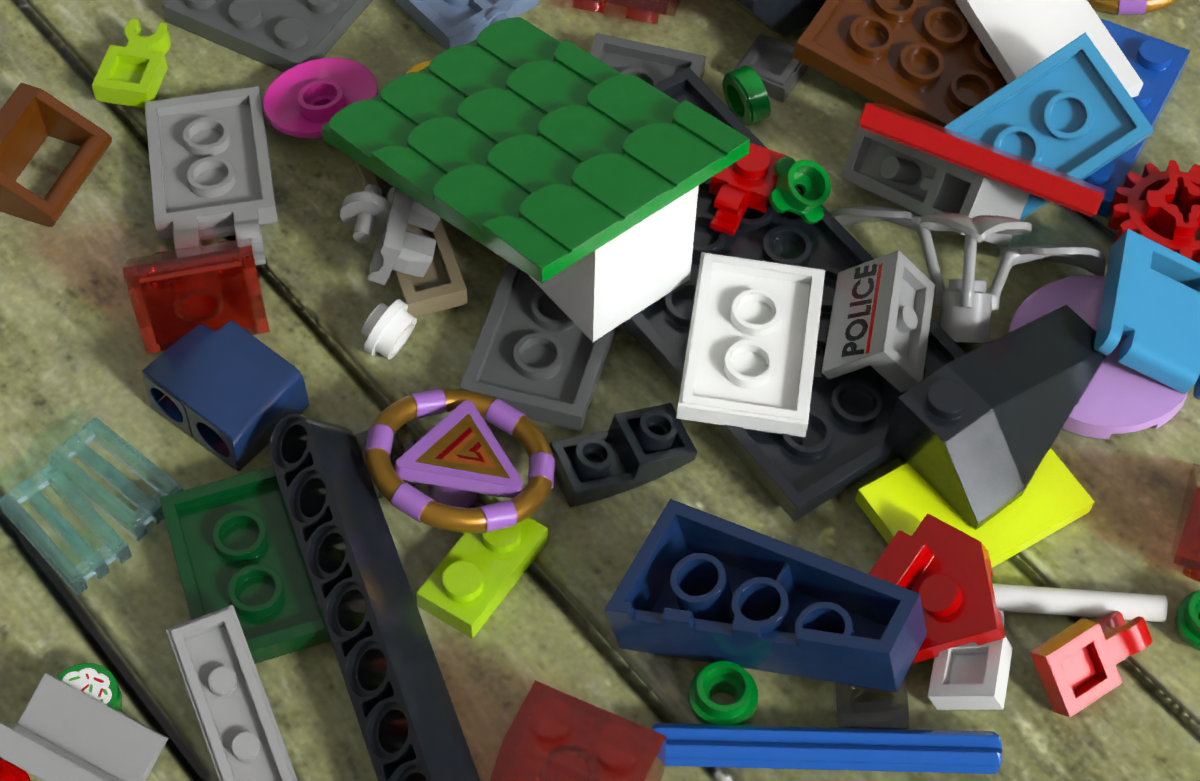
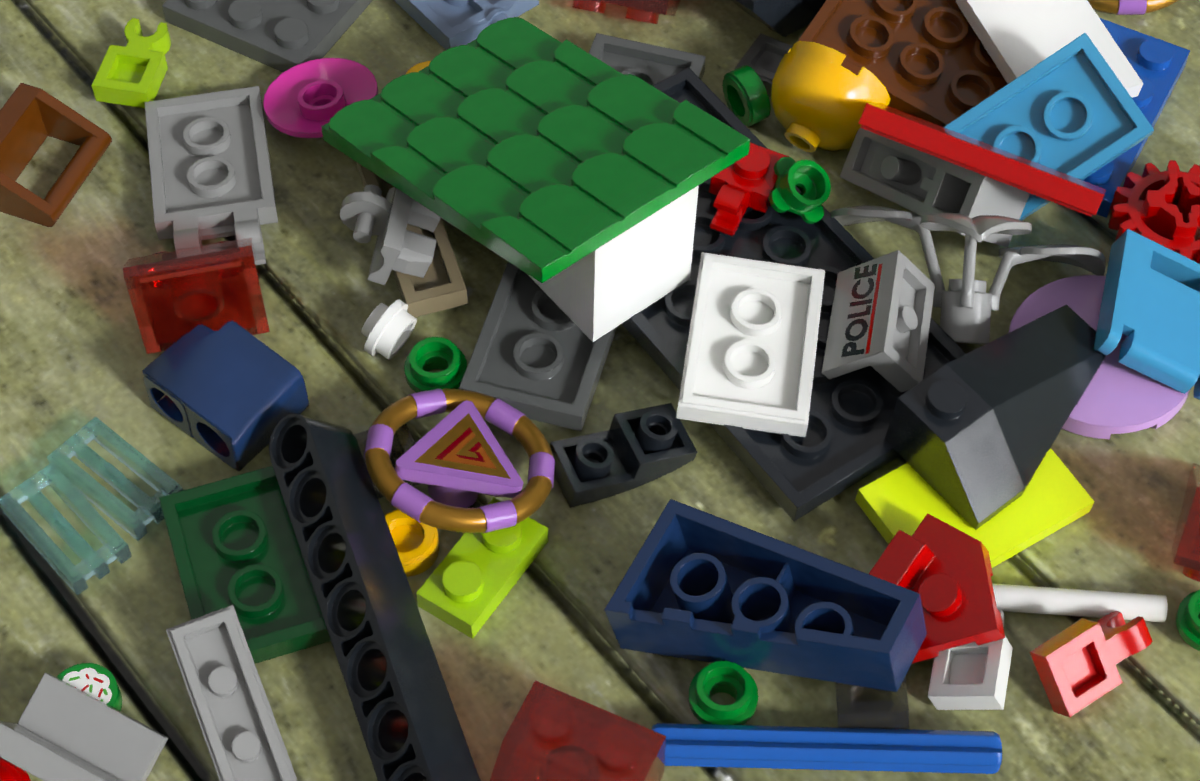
(414, 541): none -> yellow tile
(430, 355): none -> green plate
(821, 98): none -> yellow cylinder

